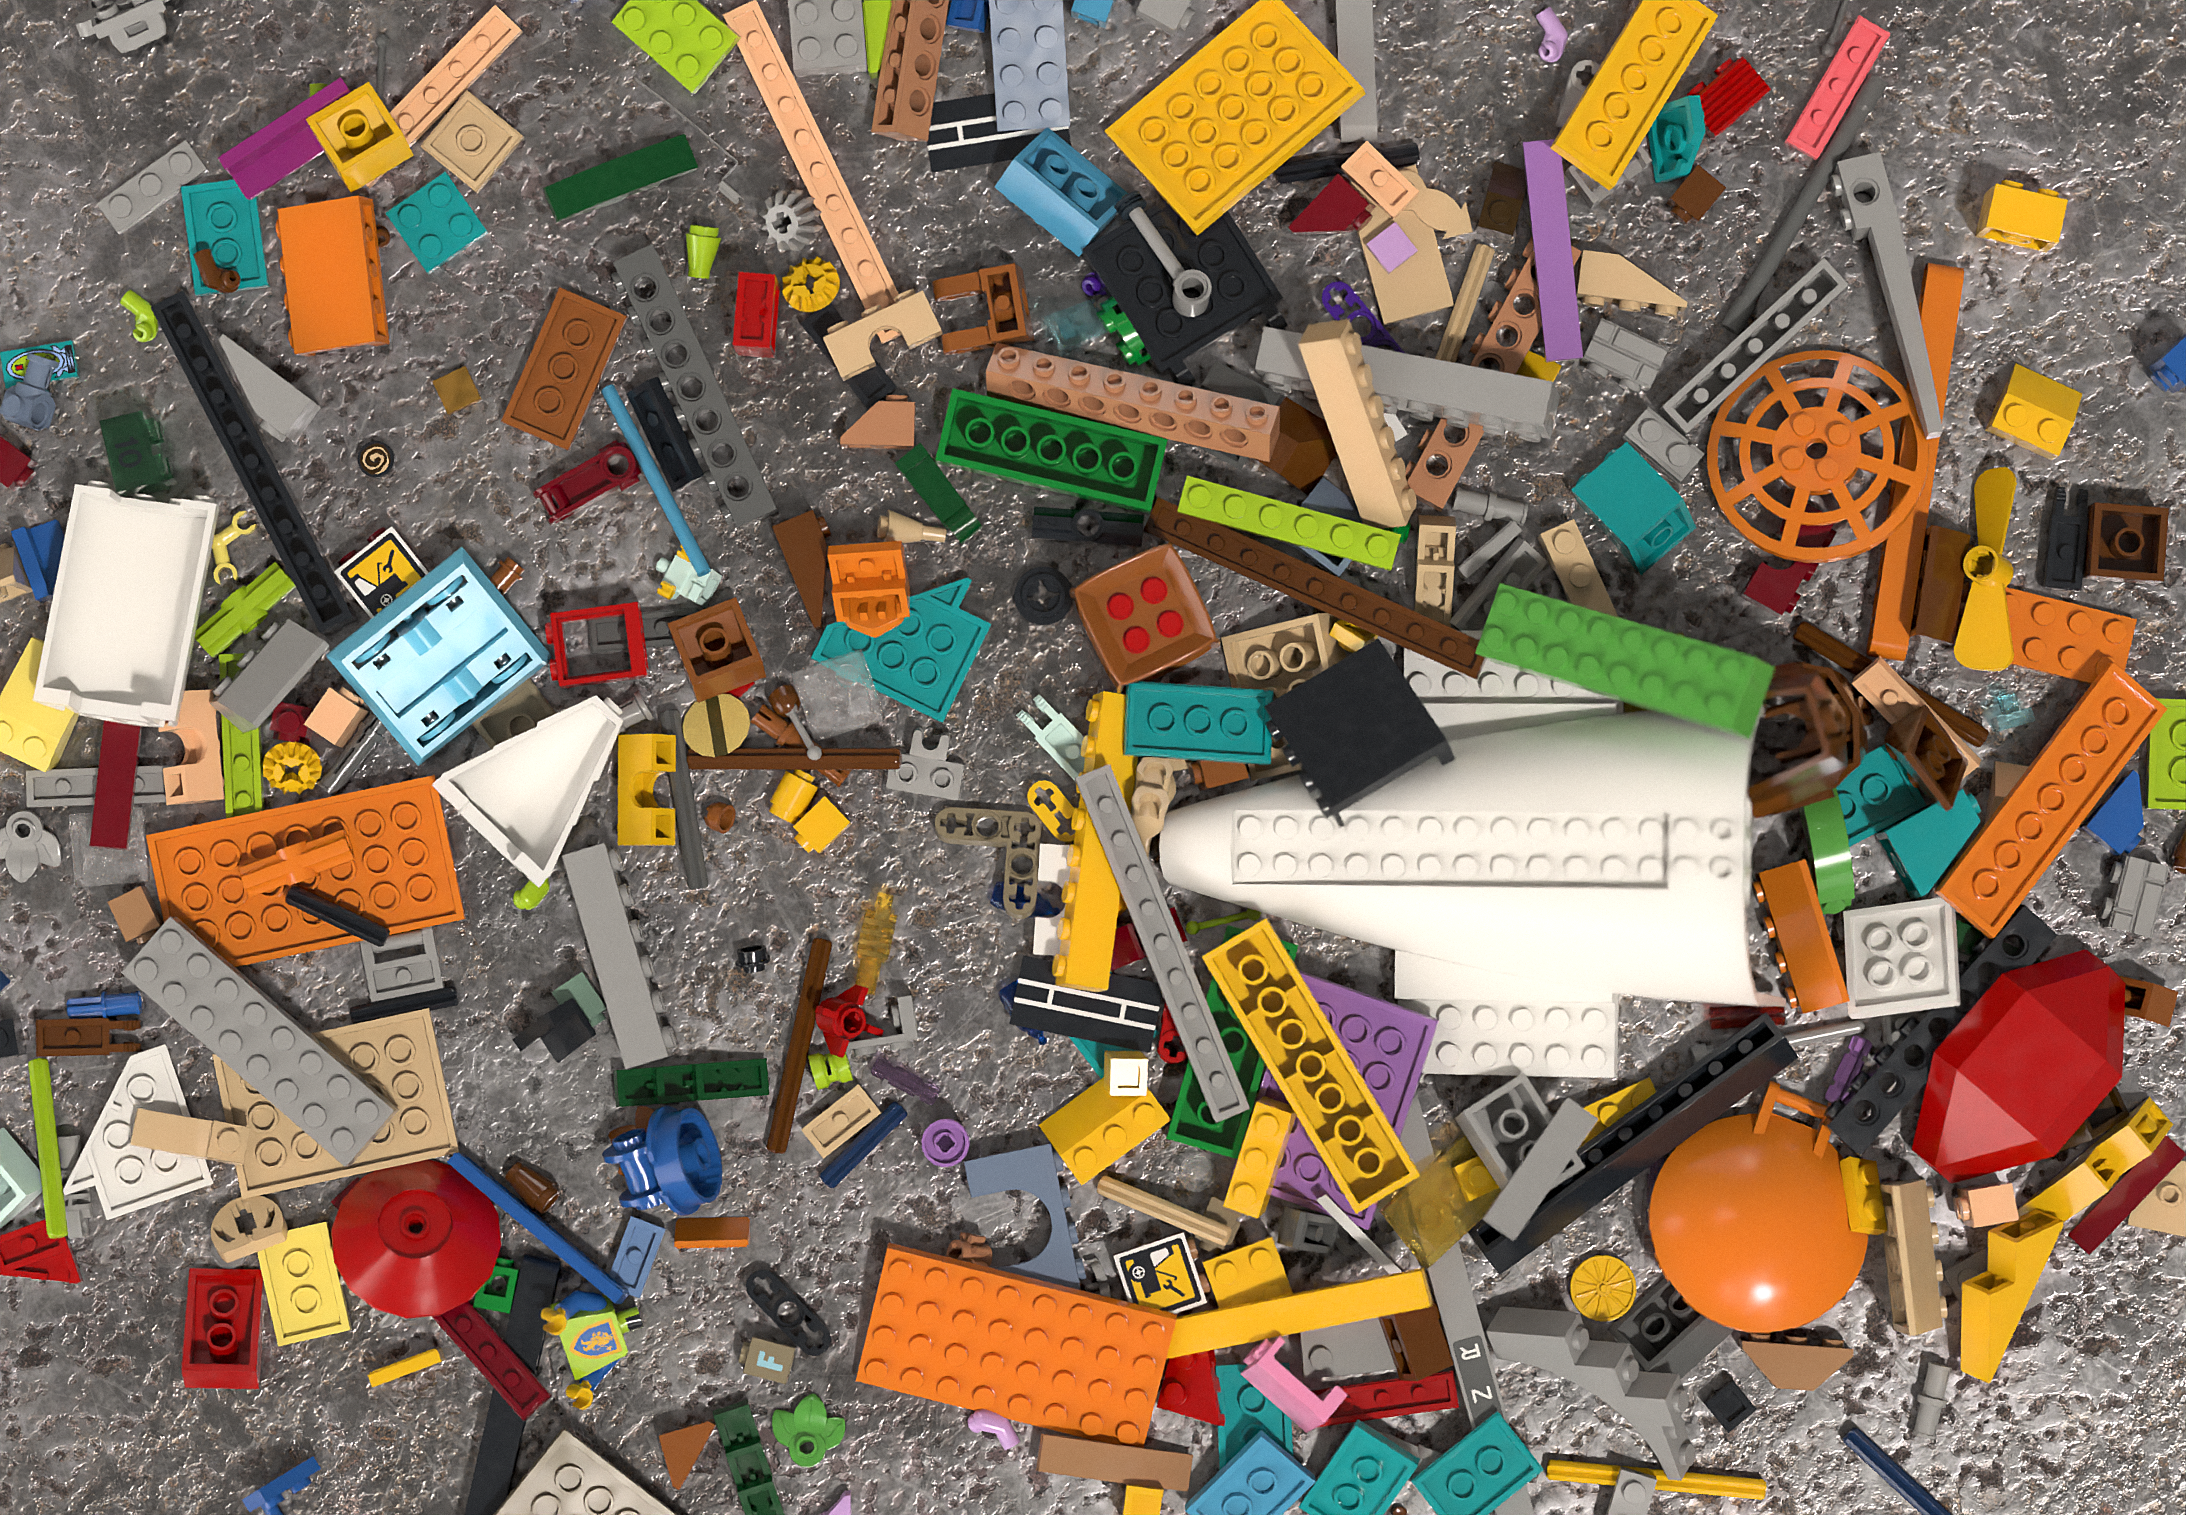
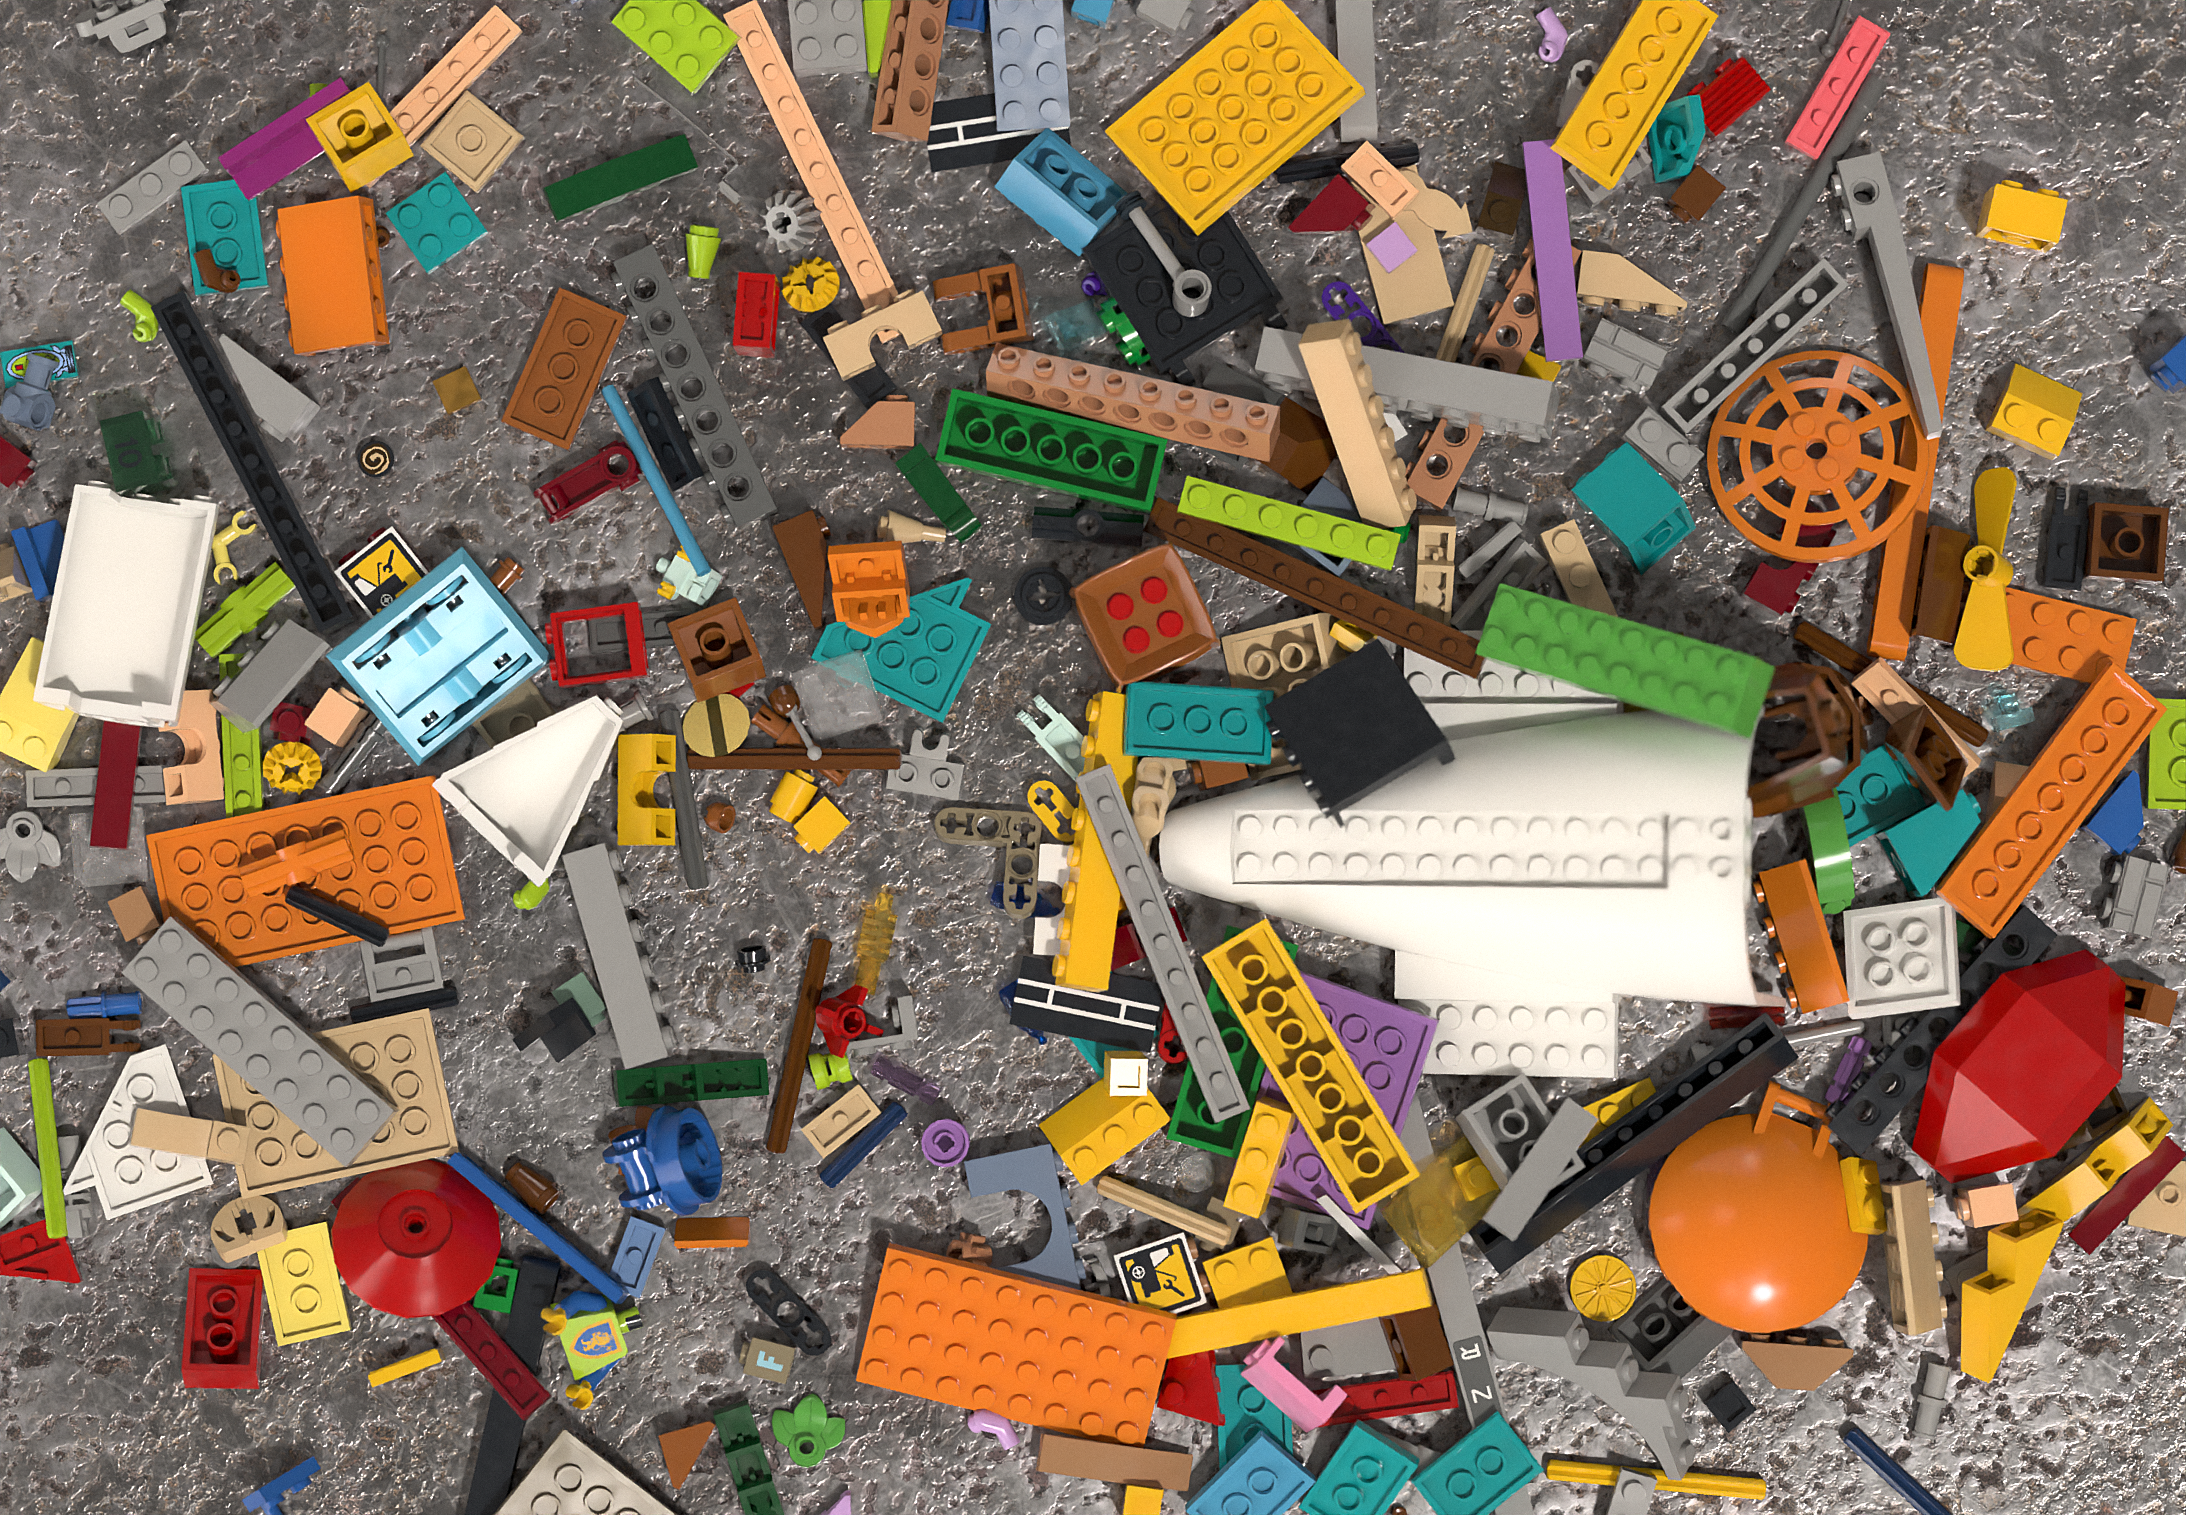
(1194, 927): lime hinge -> none

